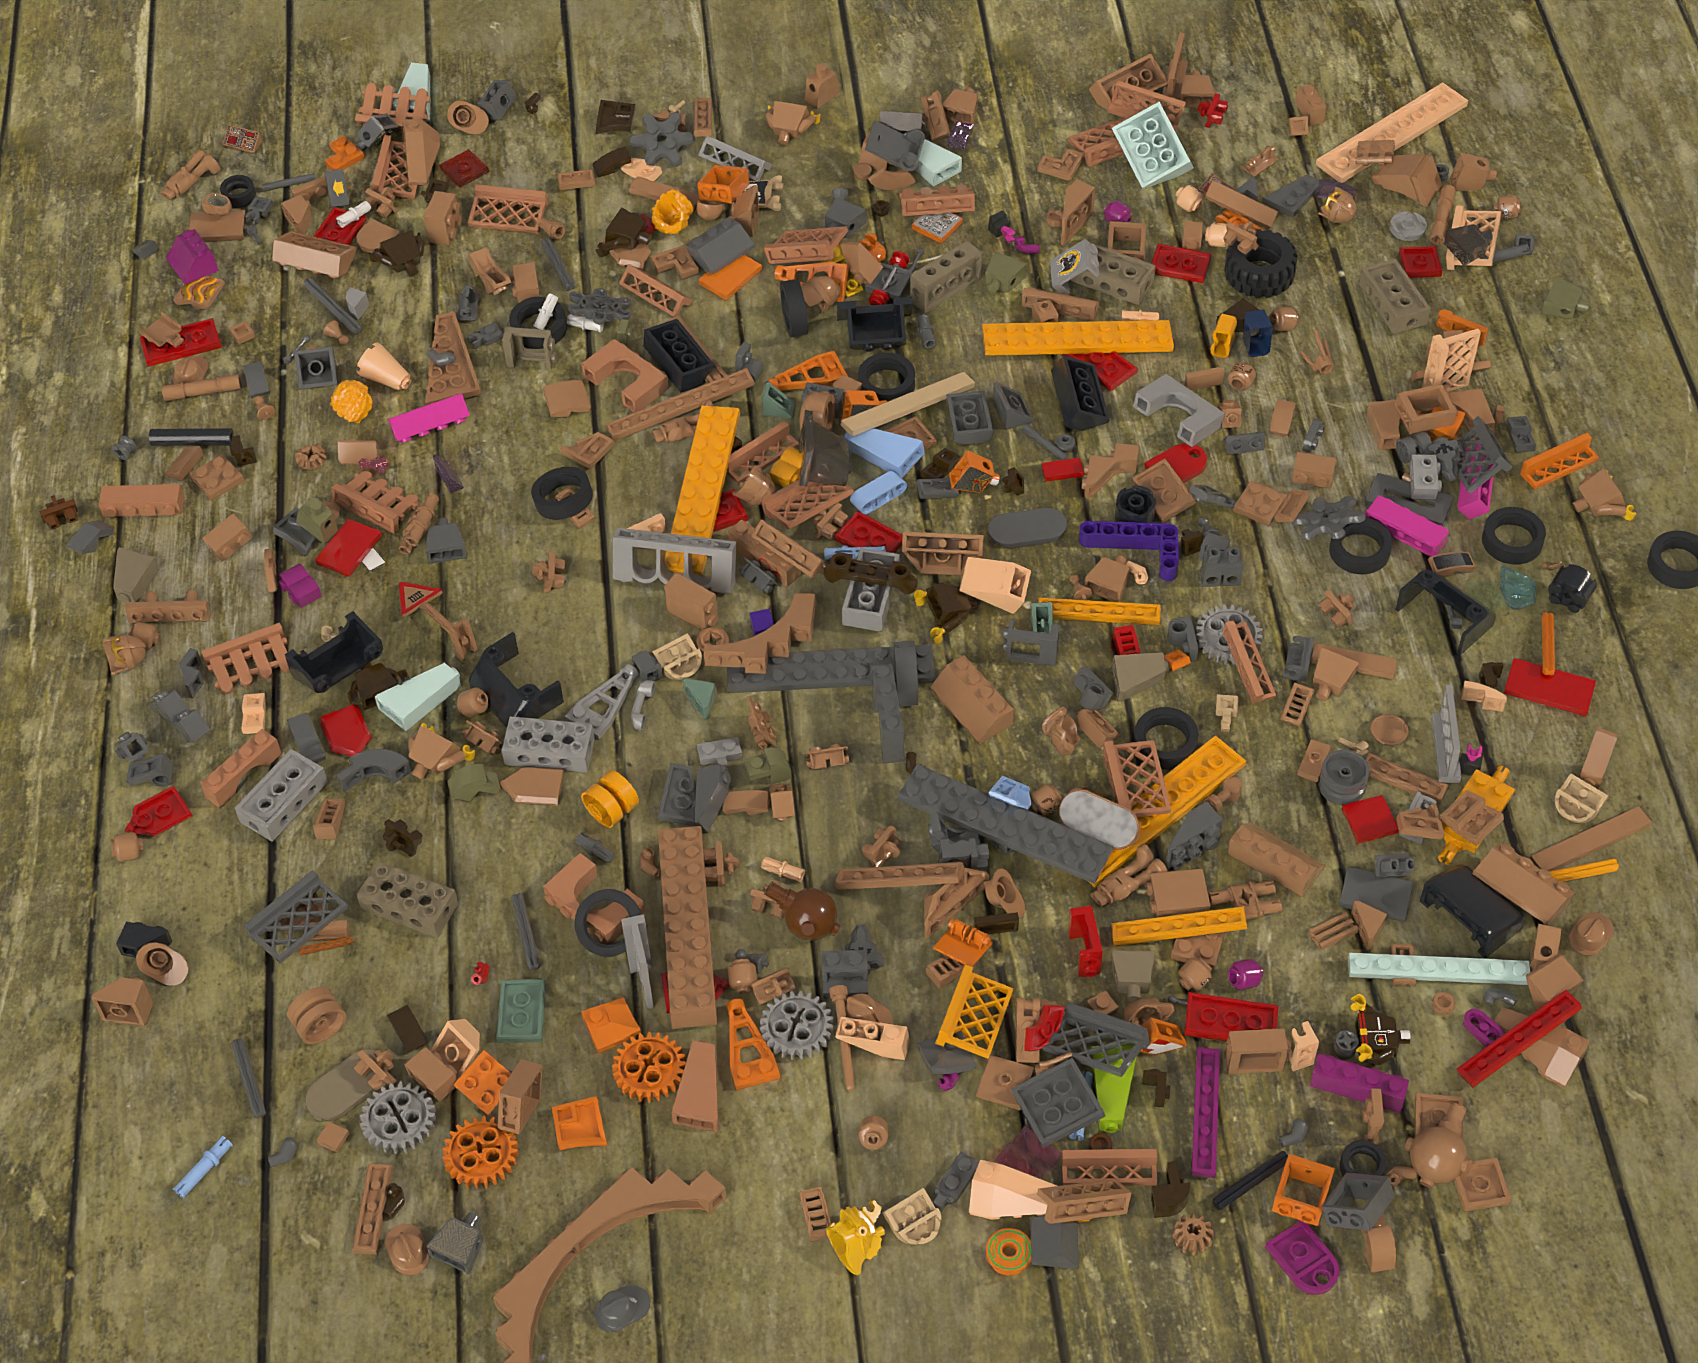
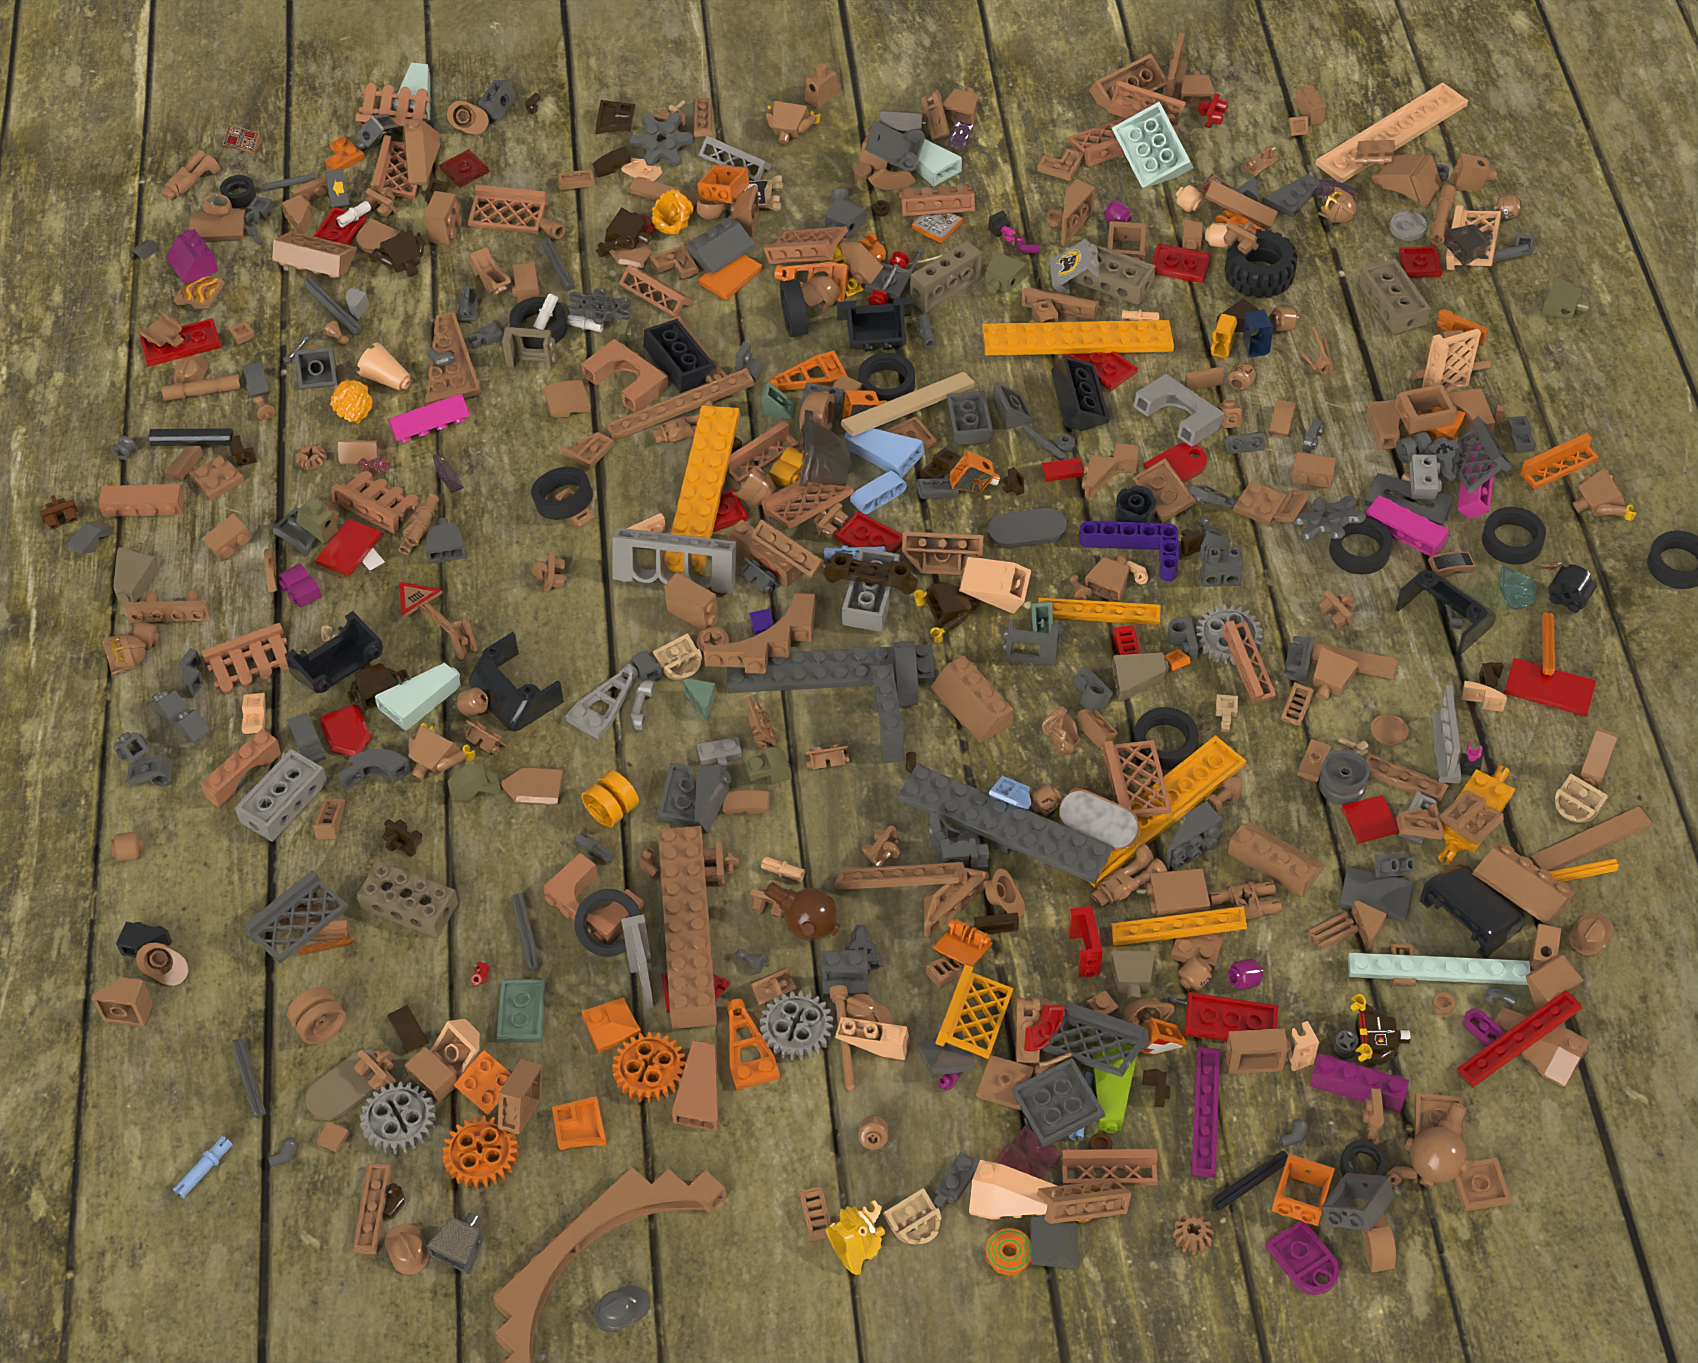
(158, 813): red tile -> none
(548, 744): light grey brick -> none
(741, 974): medium nougat head -> none
(781, 801): medium nougat slope -> none
(1170, 1198): dark brown brick -> none

